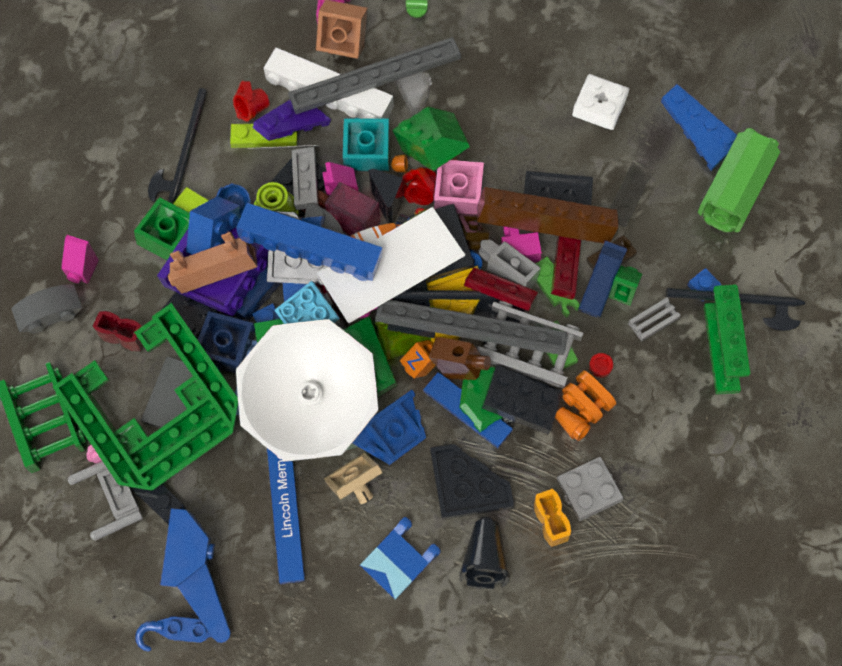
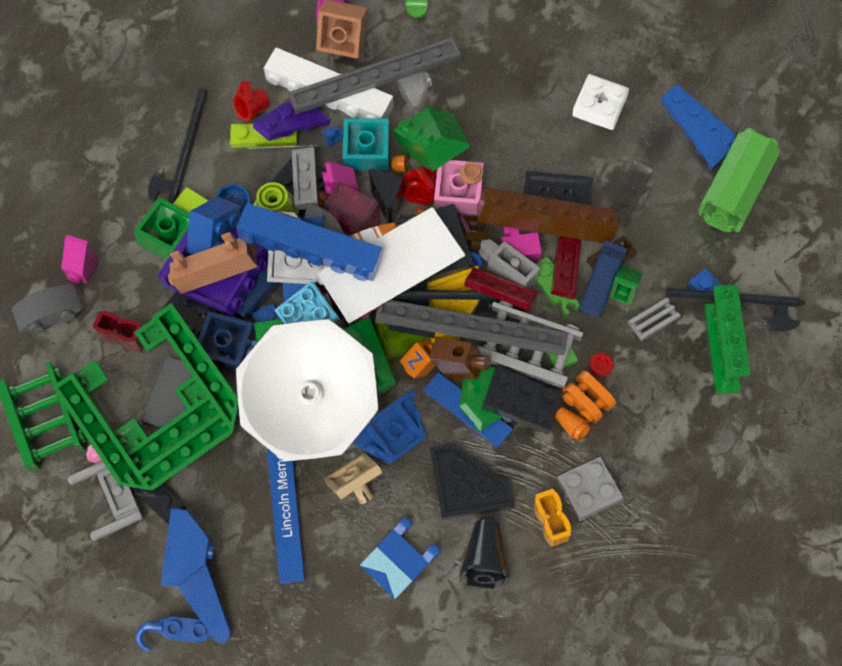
(332, 135): none -> blue tile
(471, 173): none -> nougat plate

